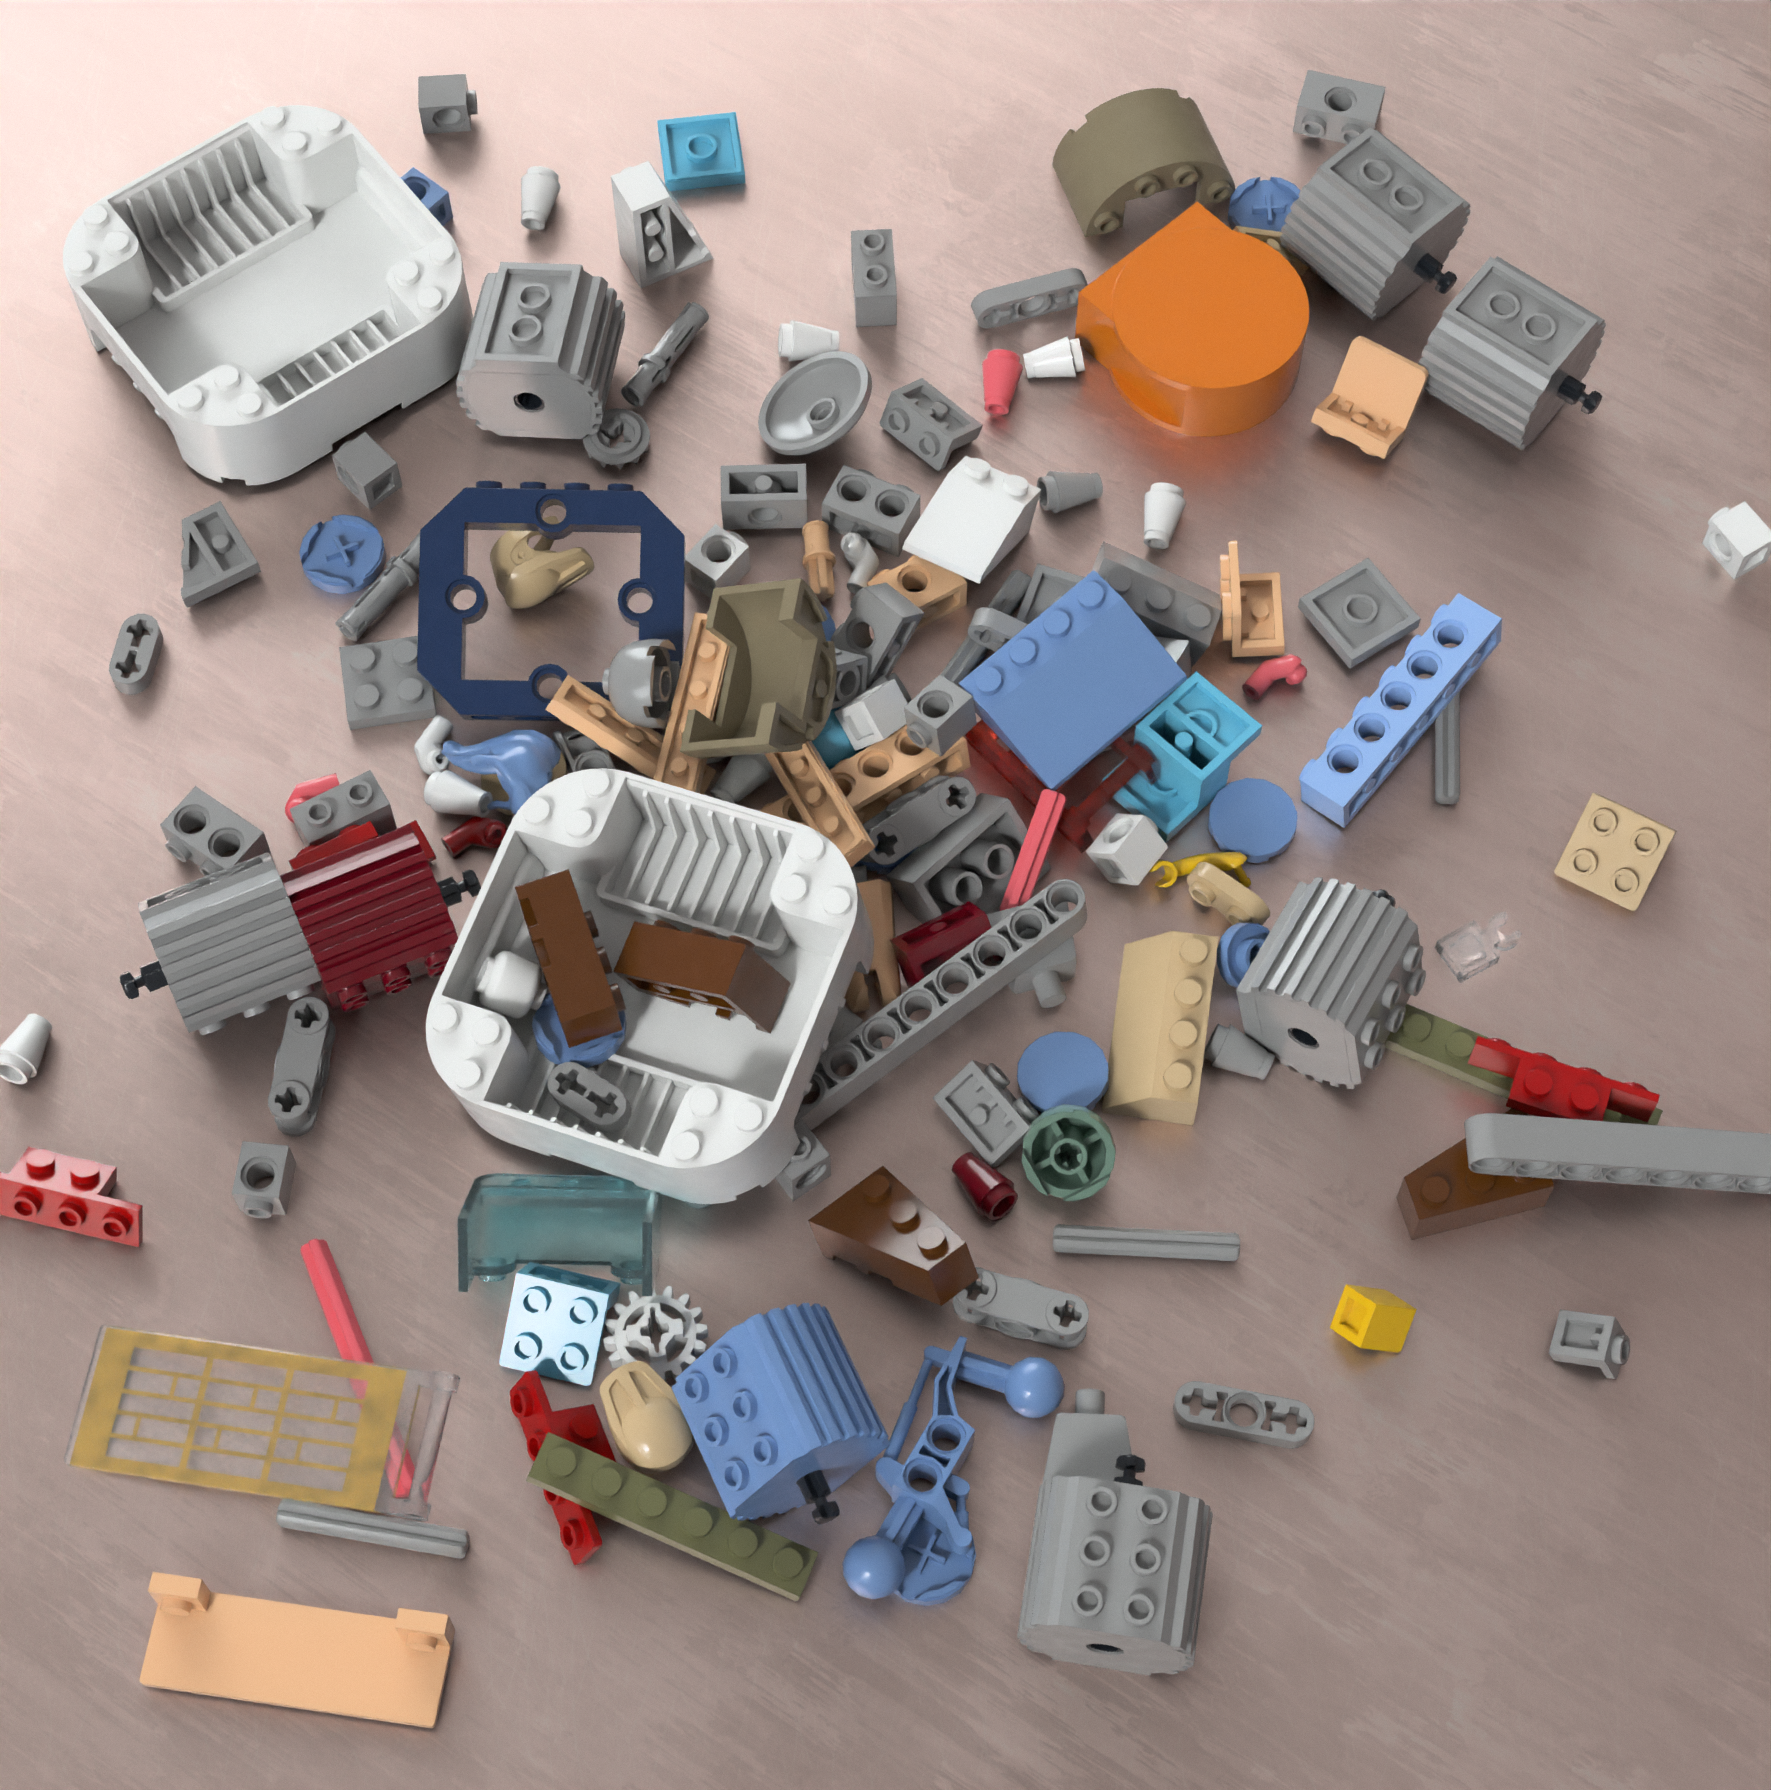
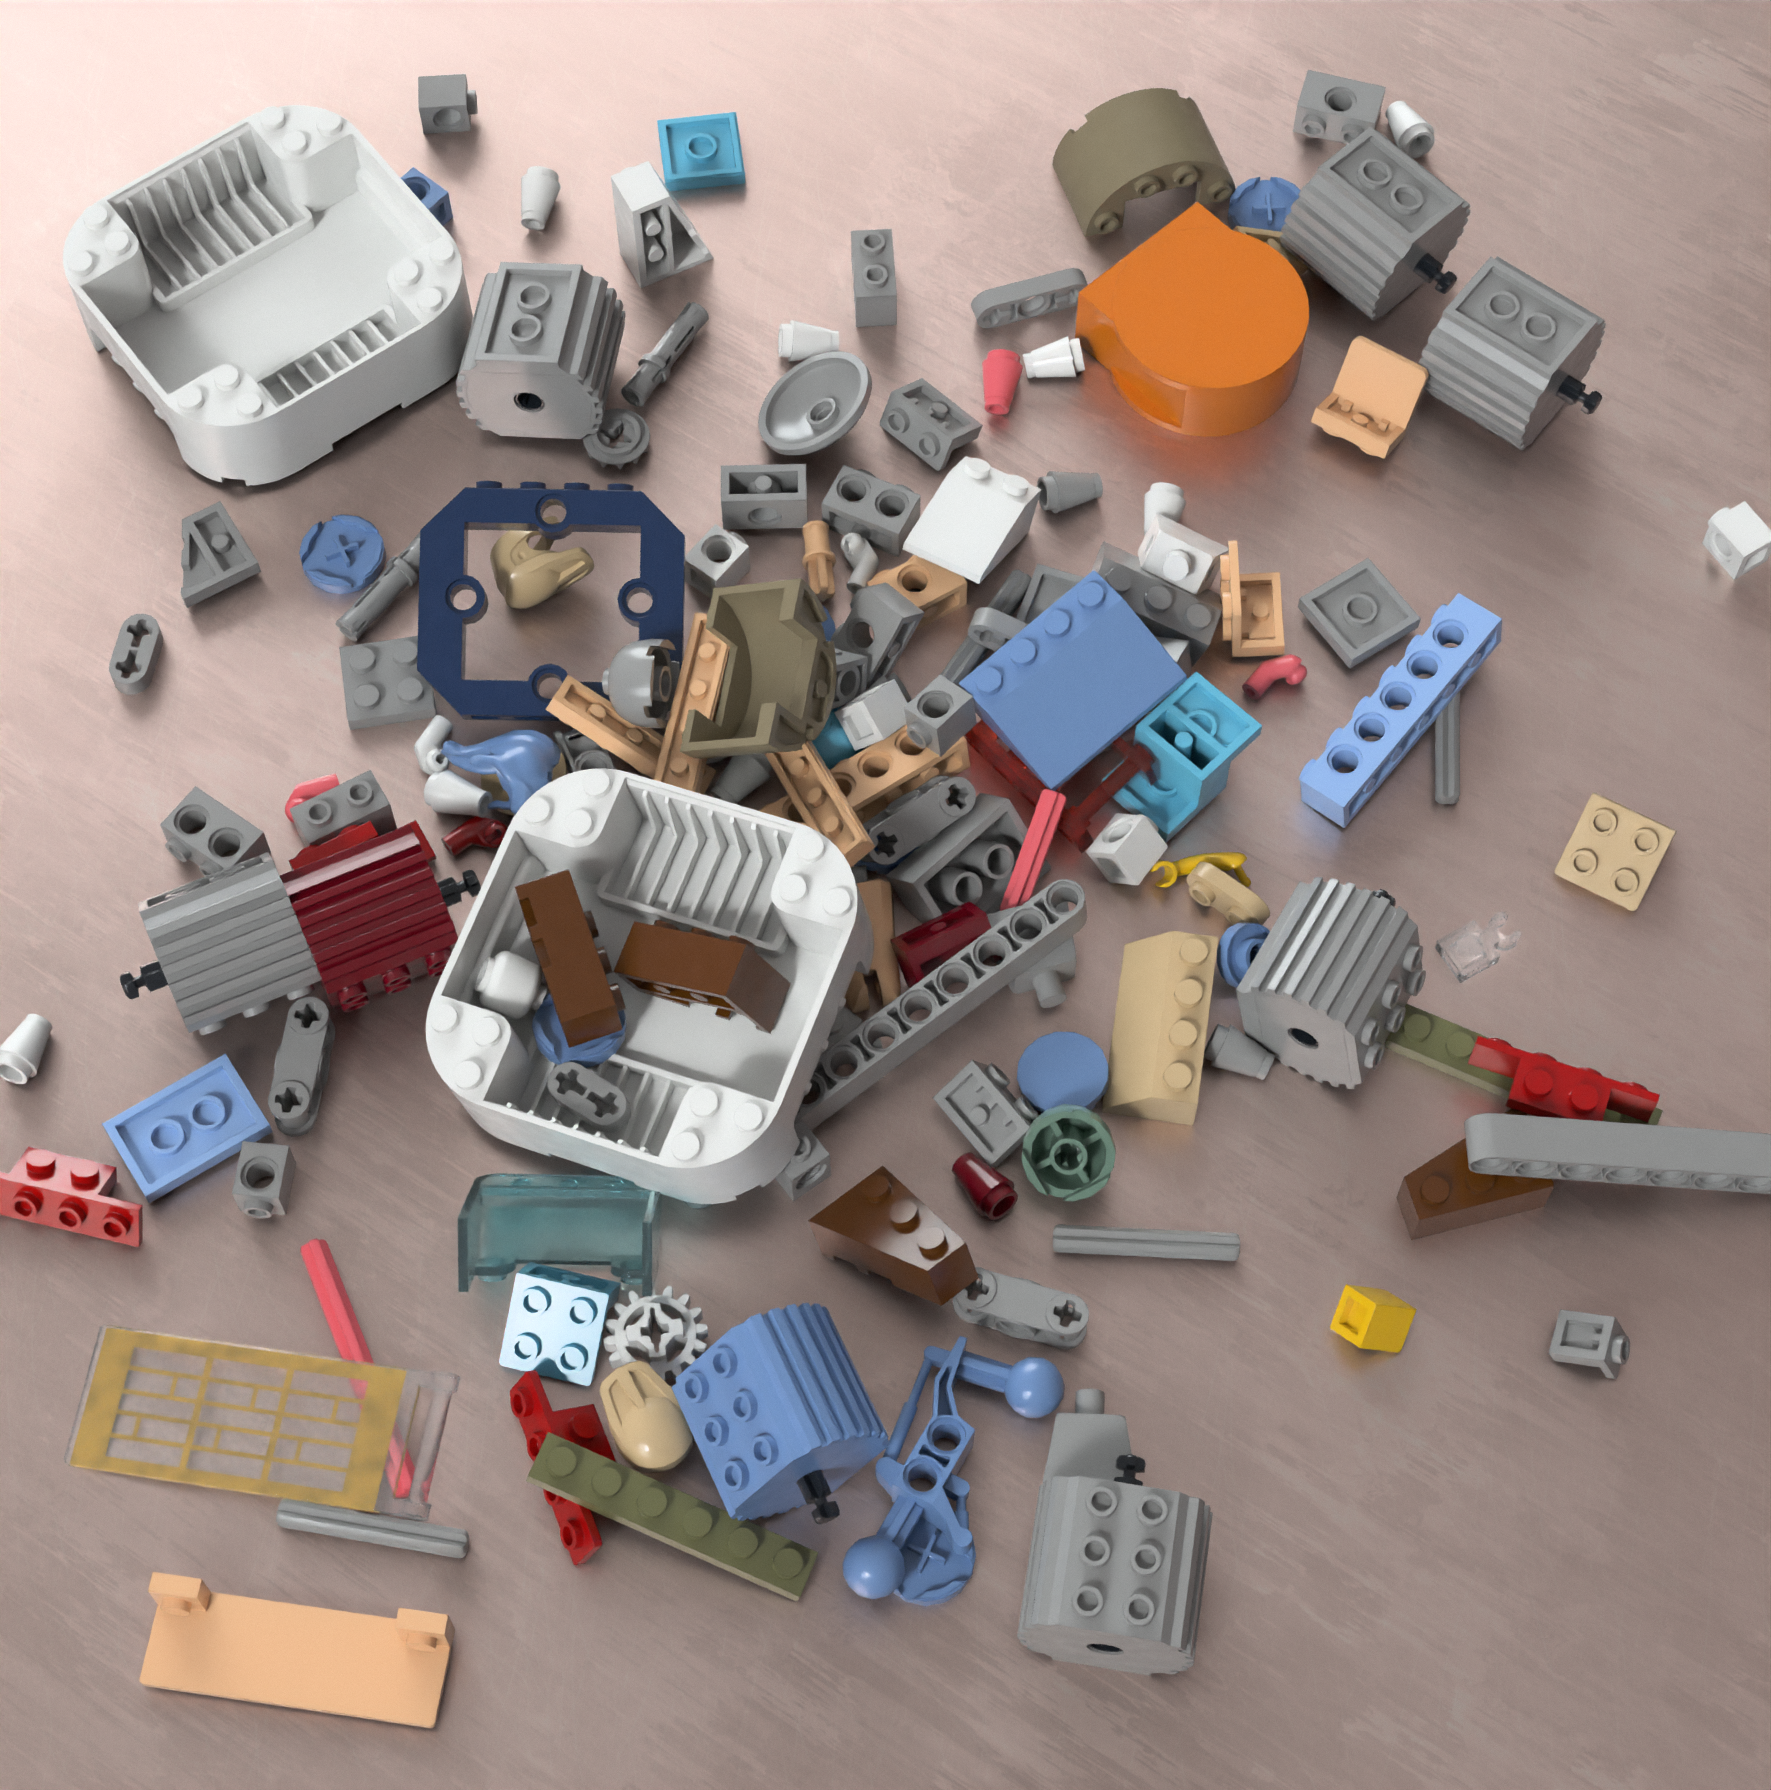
(187, 1128): none -> light blue plate
(367, 470): light grey brick -> none
(1180, 555): none -> white torso
(1209, 1398): light grey beam -> none
(1253, 819): medium blue tile -> none
(1409, 129): none -> white cone

